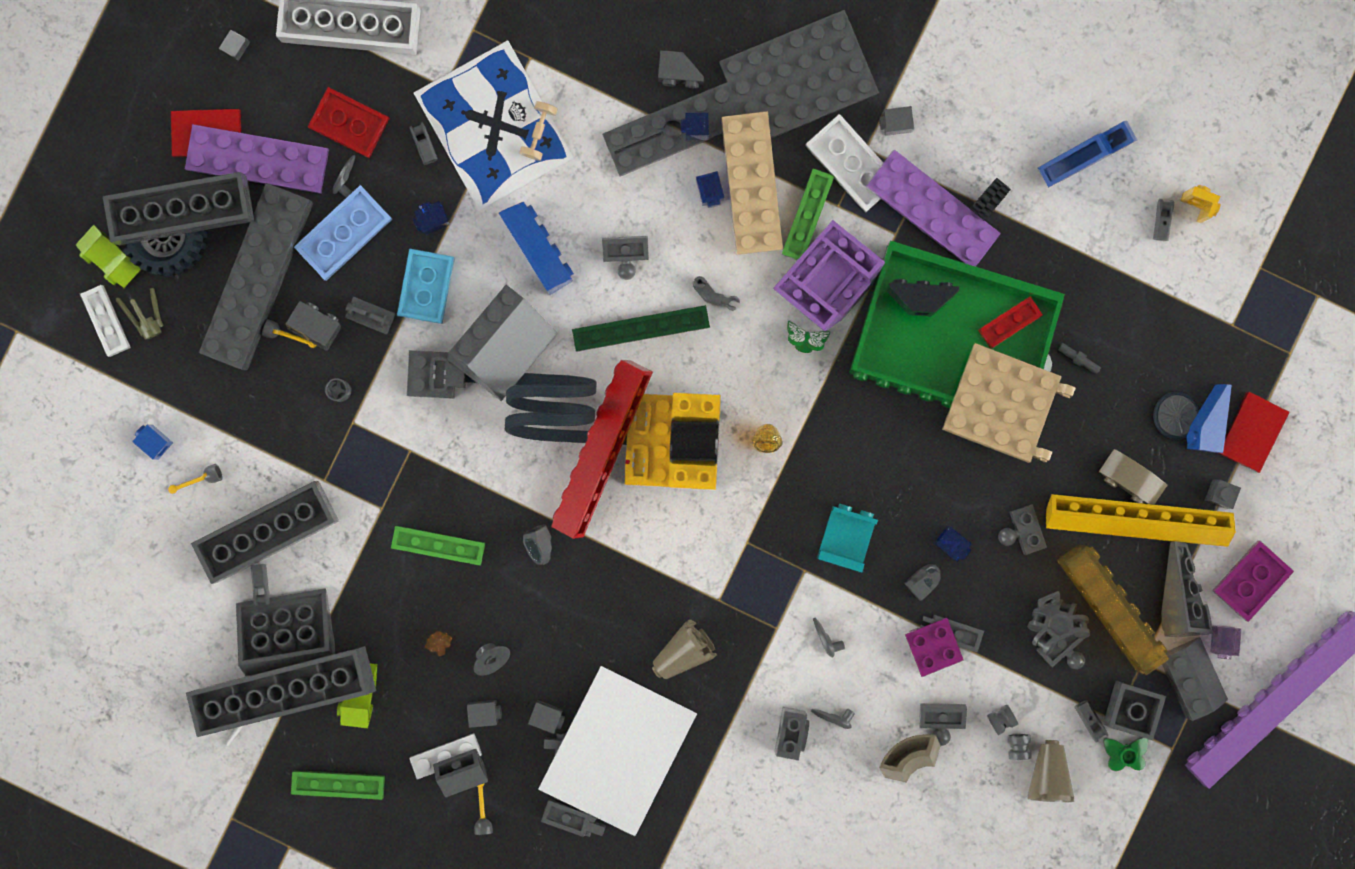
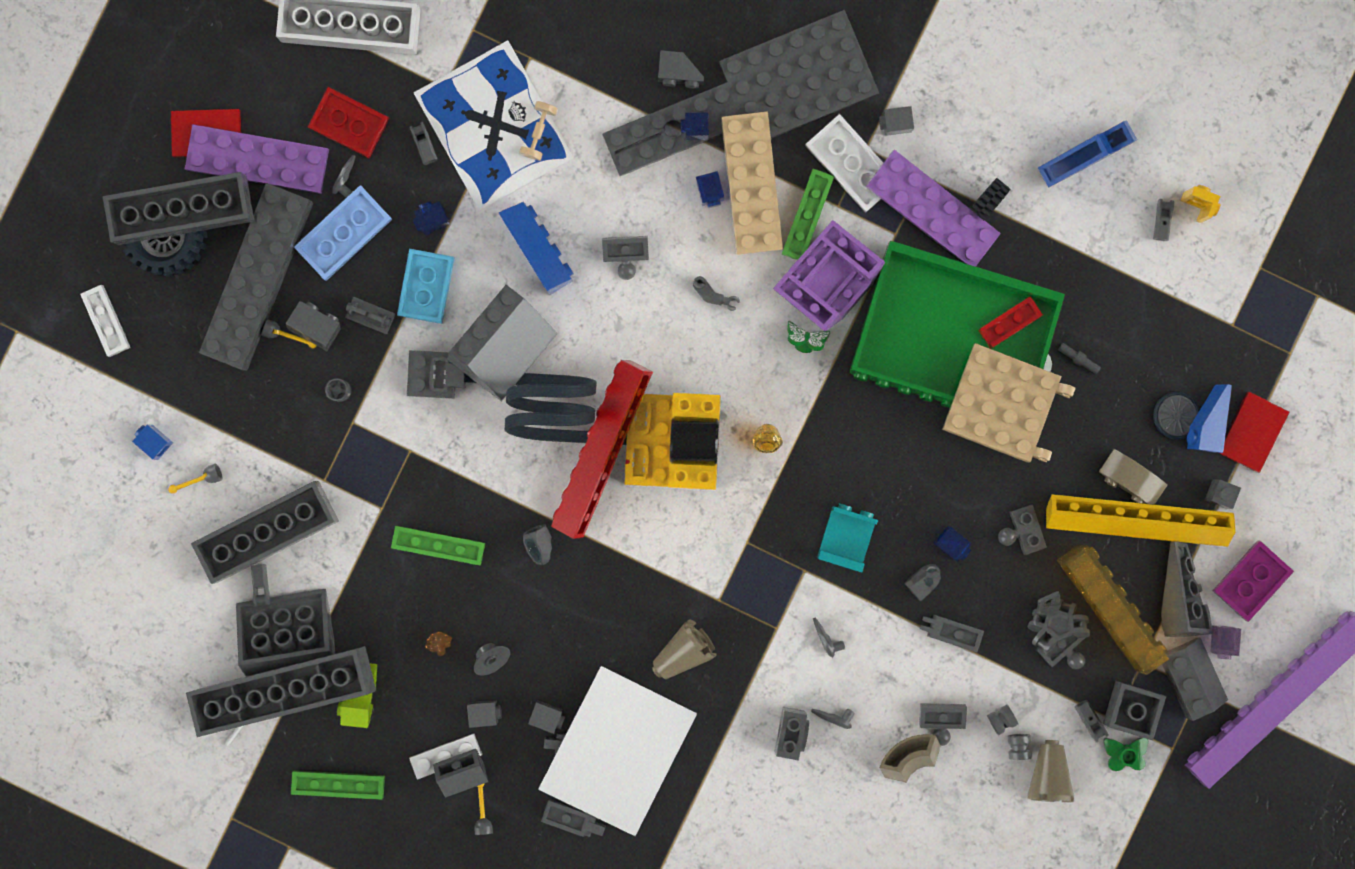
(97, 248): lime brick -> none
(148, 327): olive plant -> none
(234, 45): slope -> none
(640, 328): dark green plate -> none
(921, 298): black slope -> none
(934, 647): magenta hinge -> none

